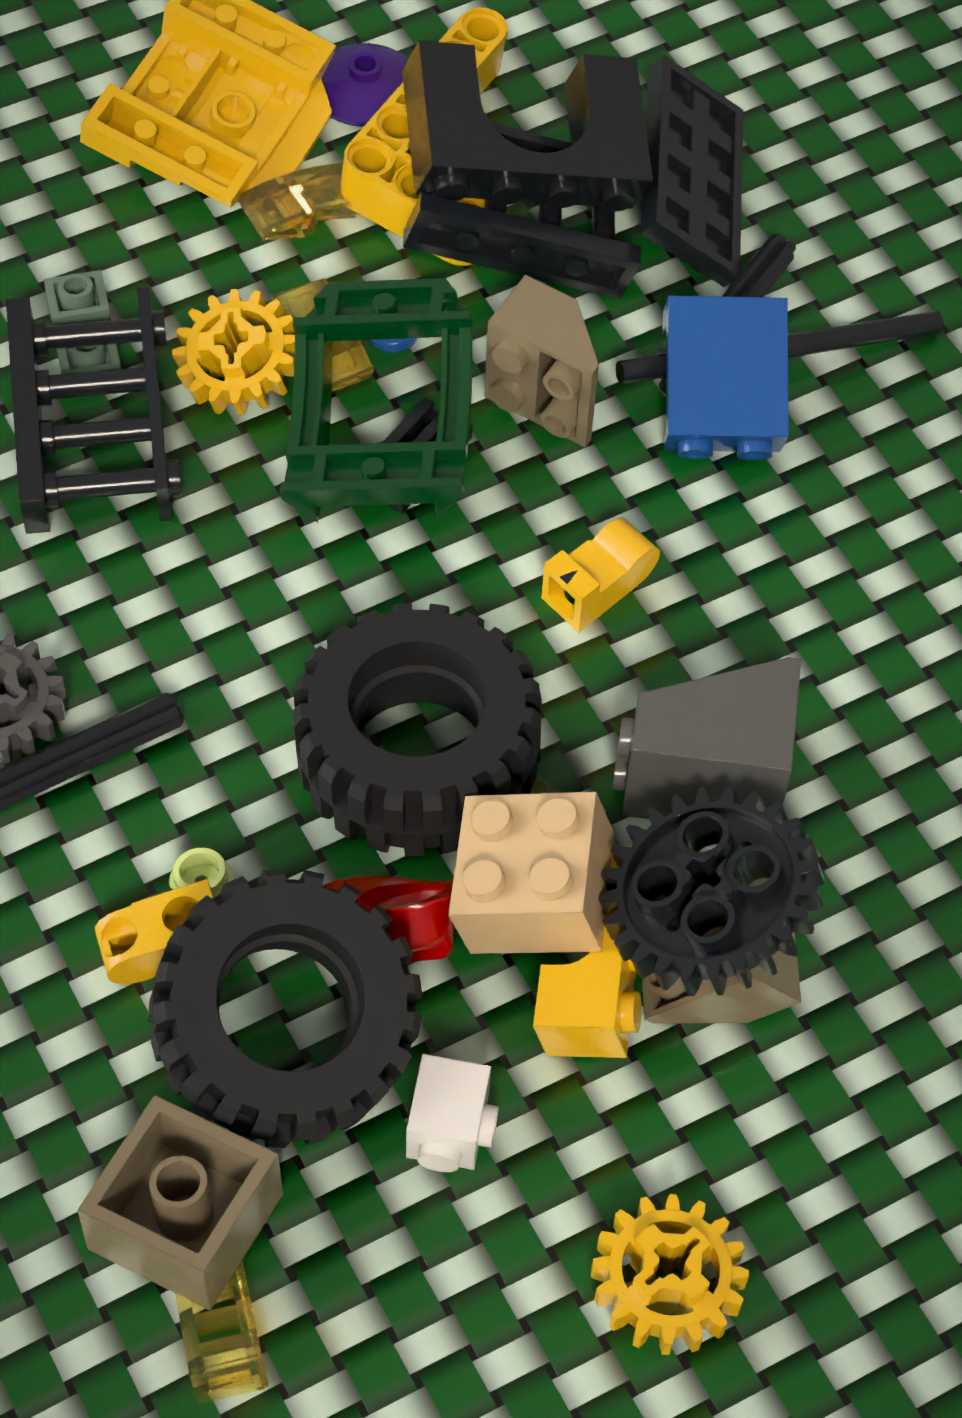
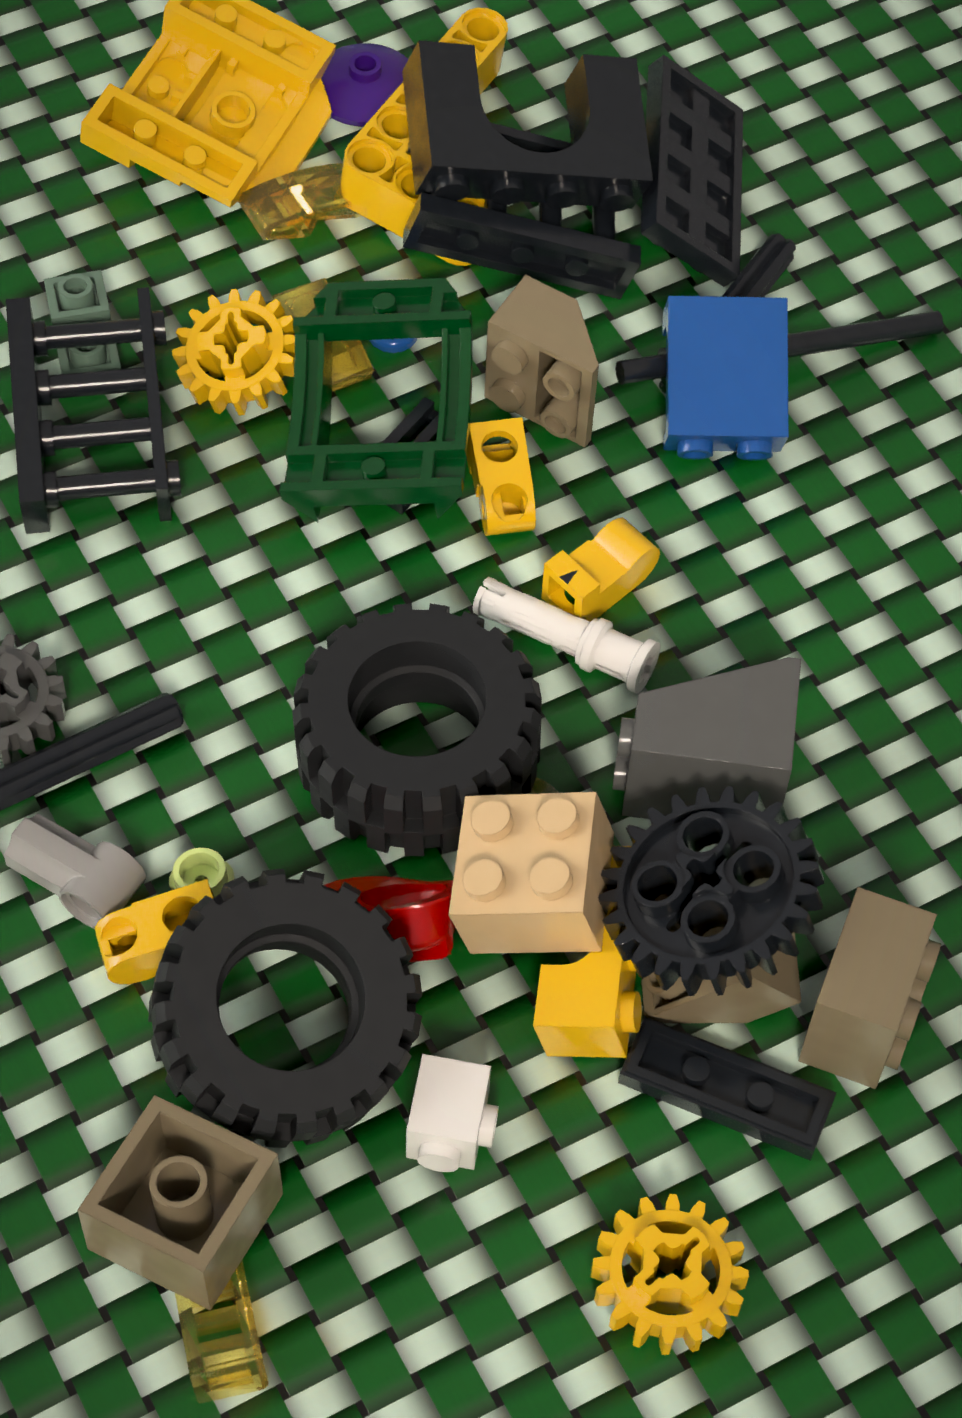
(84, 877): none -> light grey piece
(502, 477): none -> yellow leg
(591, 643): none -> white pin
(727, 1088): none -> black tile
(871, 989): none -> dark tan brick

